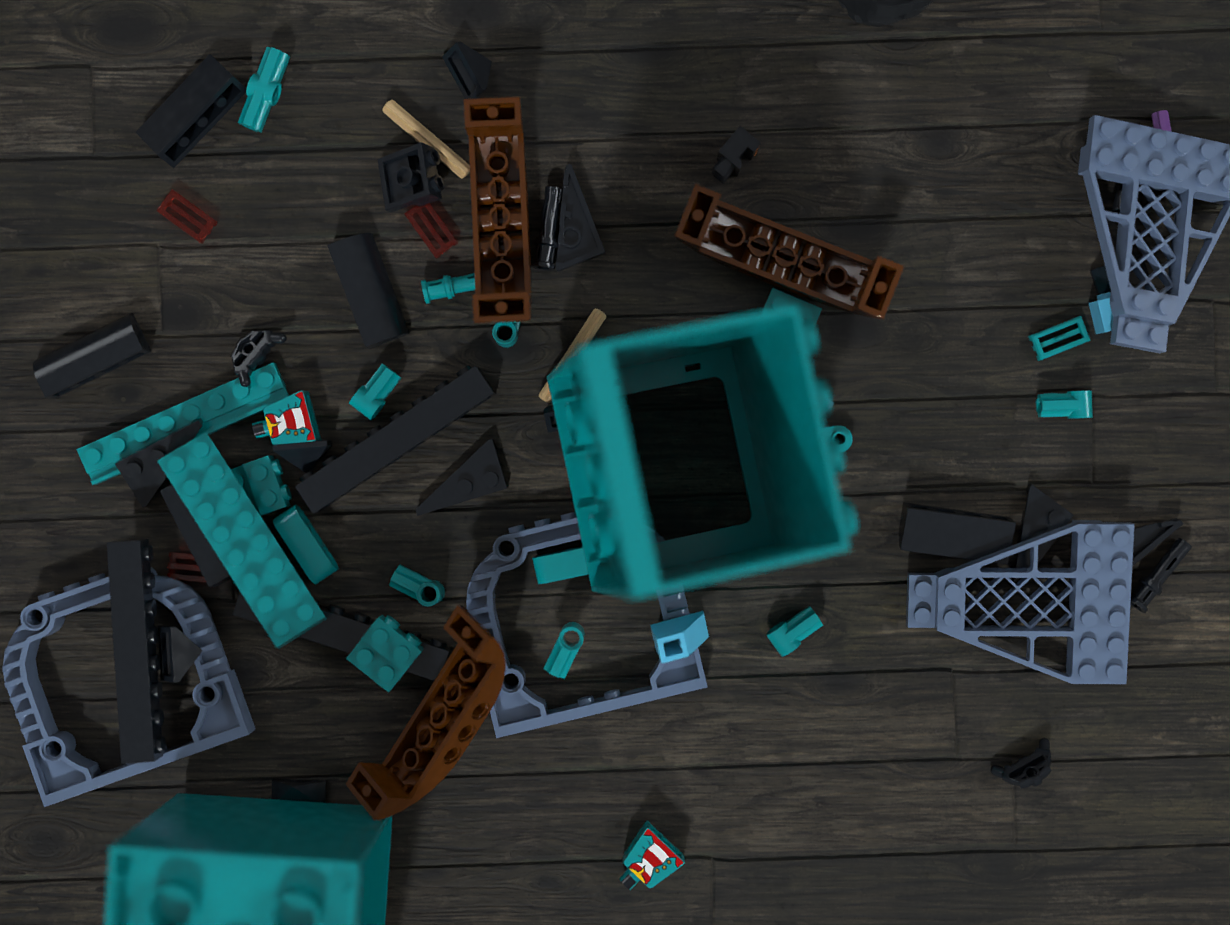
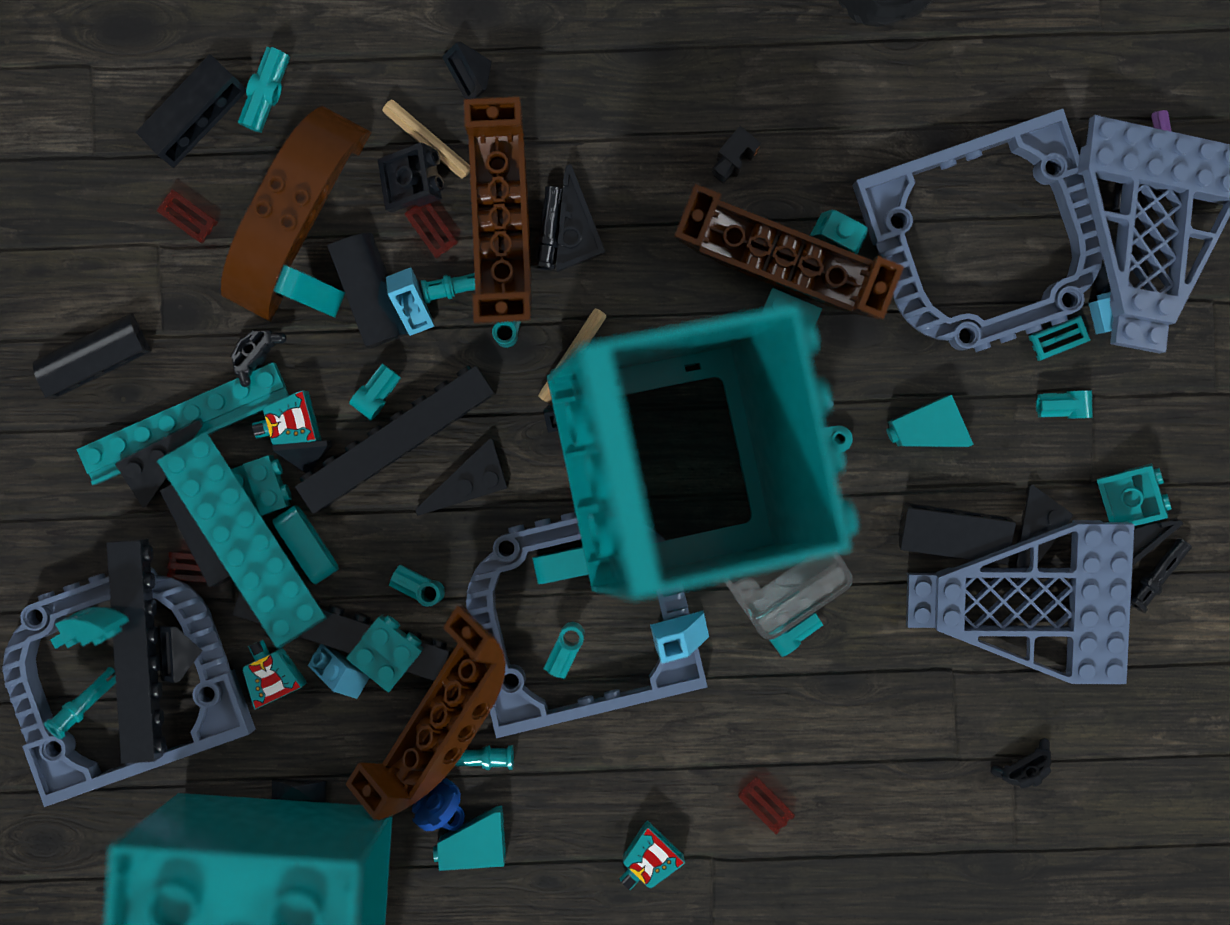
(74, 711): none -> teal pin
(88, 625): none -> teal slope
(270, 675): none -> torso
(287, 208): none -> reddish brown slope
(309, 291): none -> teal beam
(338, 672): none -> medium azure slope
(409, 301): none -> medium azure arch
(438, 807): none -> blue tile
(474, 845): none -> teal slope
(488, 757): none -> teal pin
(782, 821): none -> clear red tile
(792, 594): none -> clear windscreen
(840, 231): none -> teal torso
(931, 426): none -> teal slope
(1036, 140): none -> sand blue arch
(1134, 495): none -> teal plate

